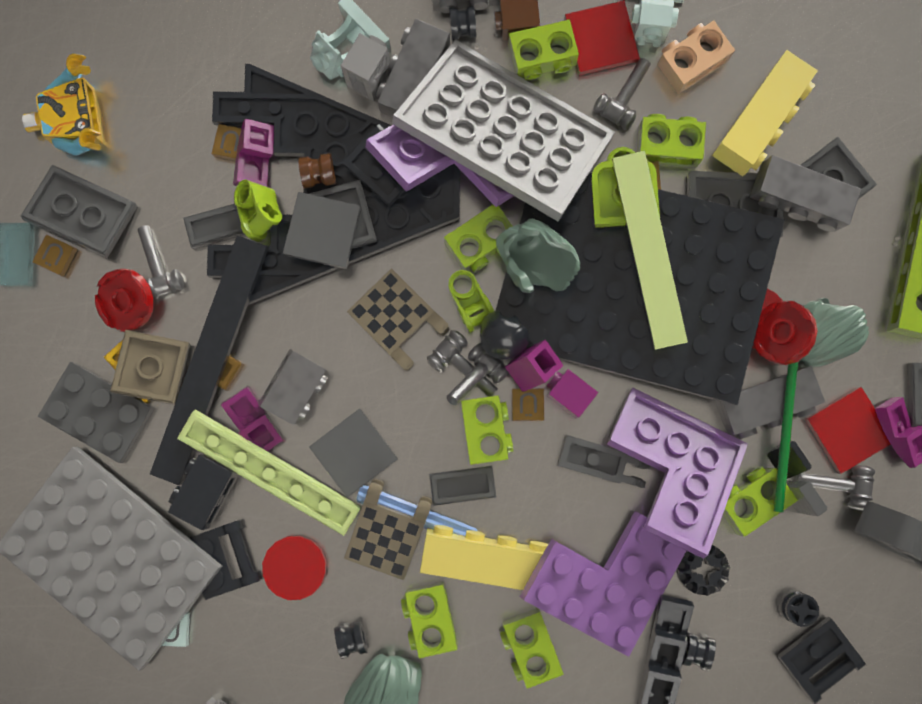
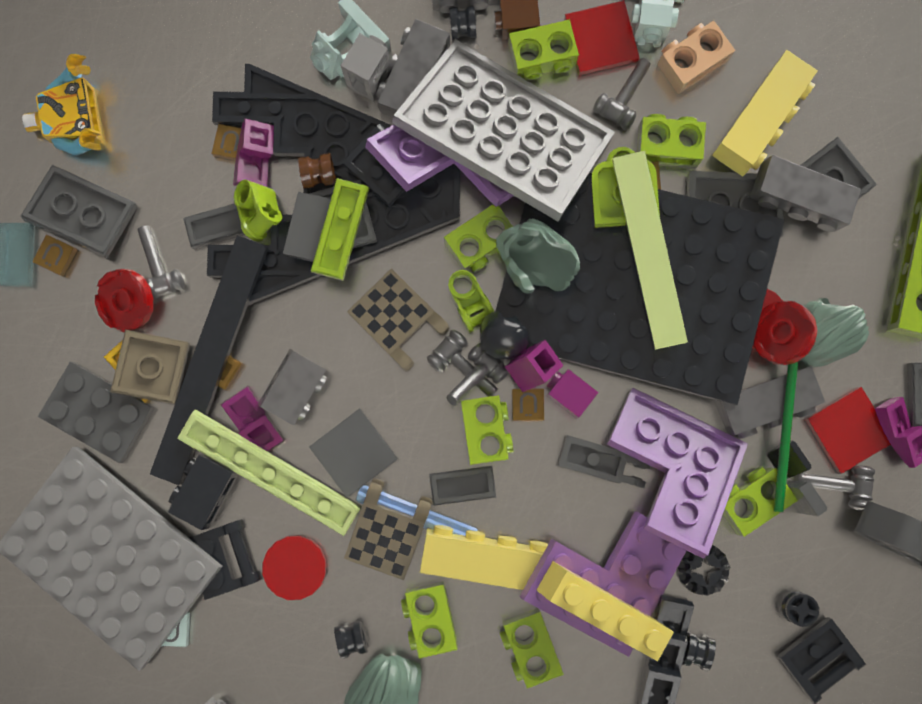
(340, 229): none -> lime tile
(604, 611): none -> light yellow brick

